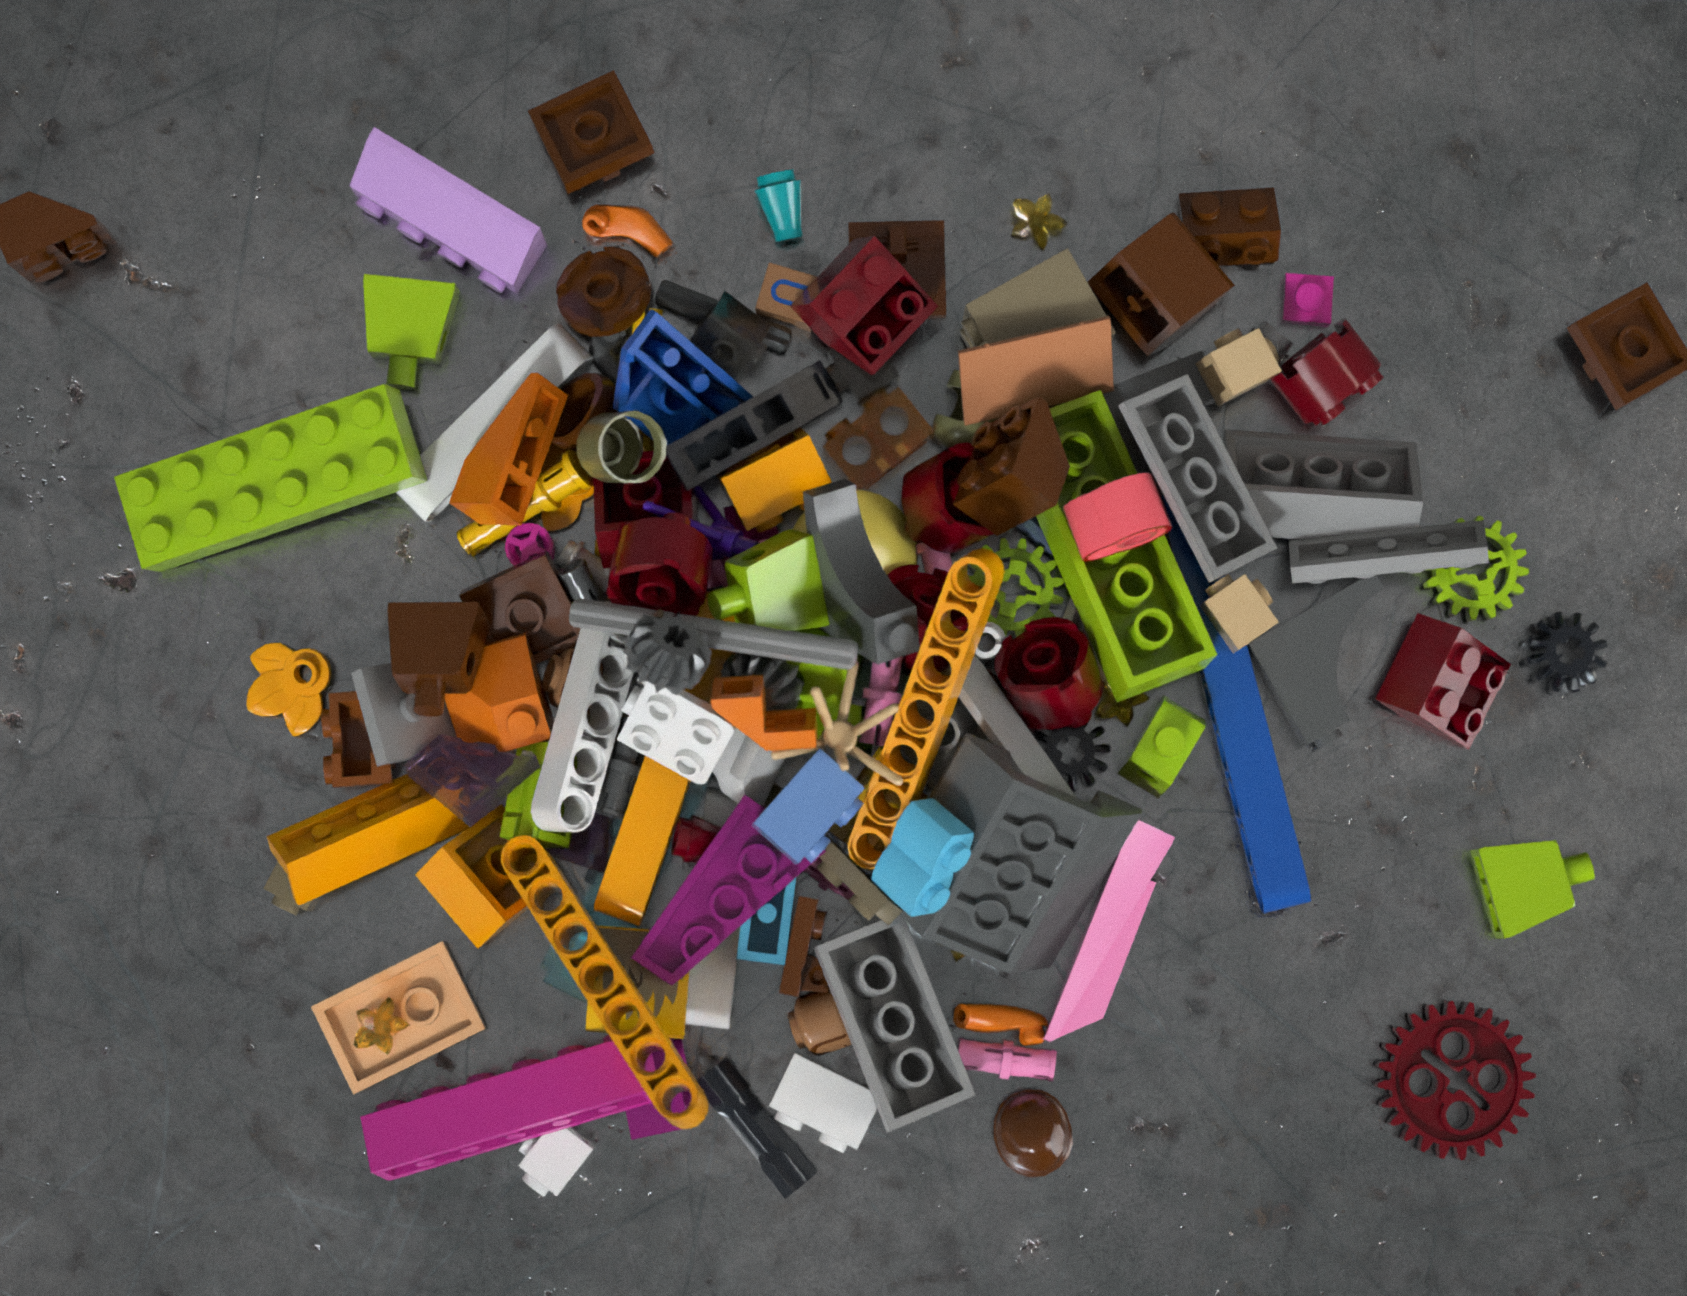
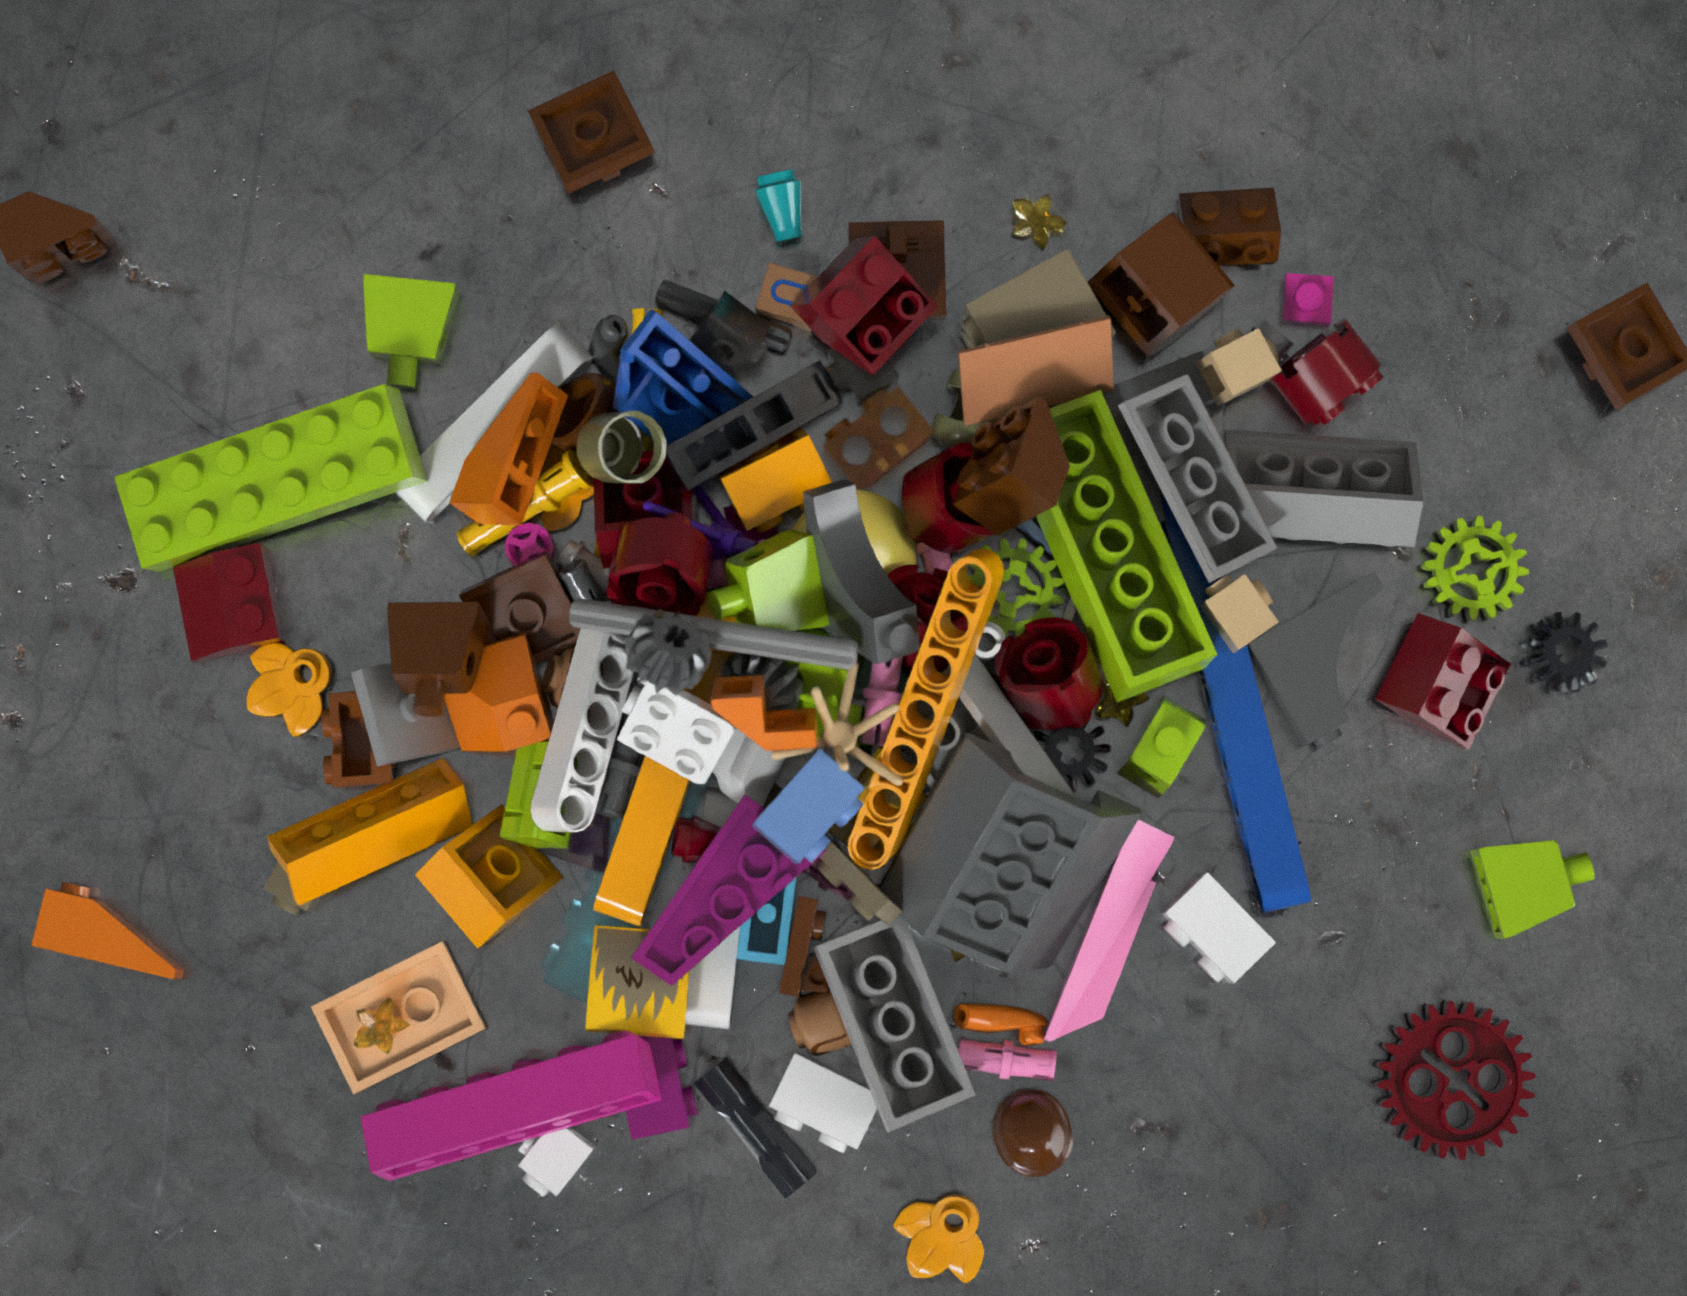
(94, 931): none -> orange slope
(229, 602): none -> dark red slope
(446, 212): lavender slope -> none
(469, 775): wing -> none
(603, 291): reddish brown tile -> none
(619, 996): light orange beam -> none
(627, 221): orange arm -> none
(922, 857): medium azure brick -> none
(938, 1244): none -> light orange plate
(1117, 517): coral piece -> none
(1217, 929): none -> white brick
(1388, 552): light grey plate -> none

